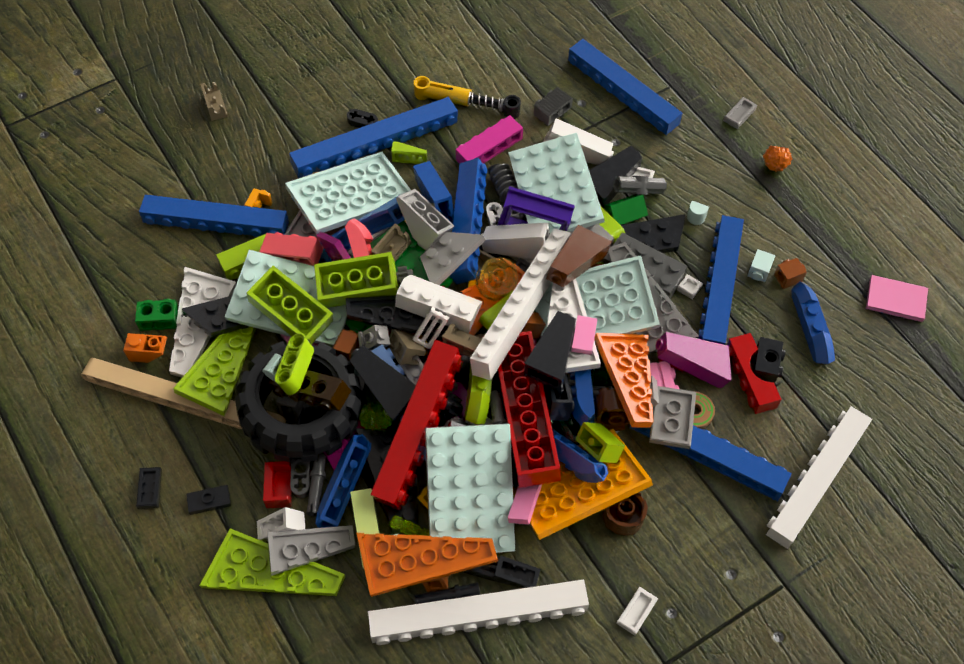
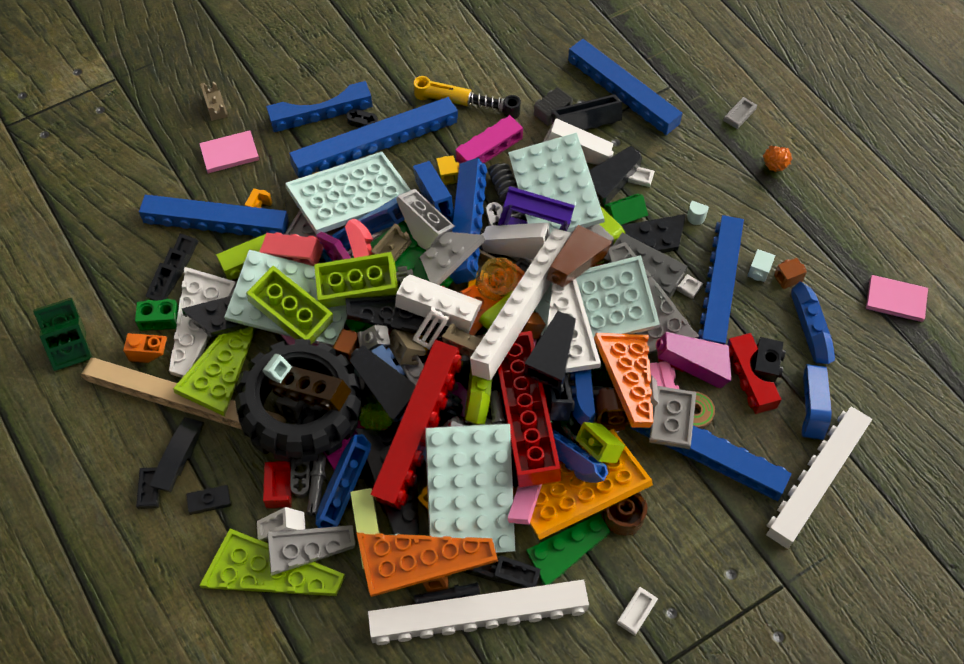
(62, 334): none -> dark green bracket
(172, 268): none -> black slope
(176, 454): none -> black slope
(229, 151): none -> bright pink tile
(287, 115): none -> blue arch
(294, 364): lime beam -> none
(407, 154): lime slope -> none
(407, 527): clear neon green axle -> none
(448, 169): none -> yellow brick
(566, 548): none -> green wing
(584, 335): bright pink tile -> none
(590, 113): none -> black brick
(639, 185): dark grey piece -> none
(816, 402): none -> blue beam

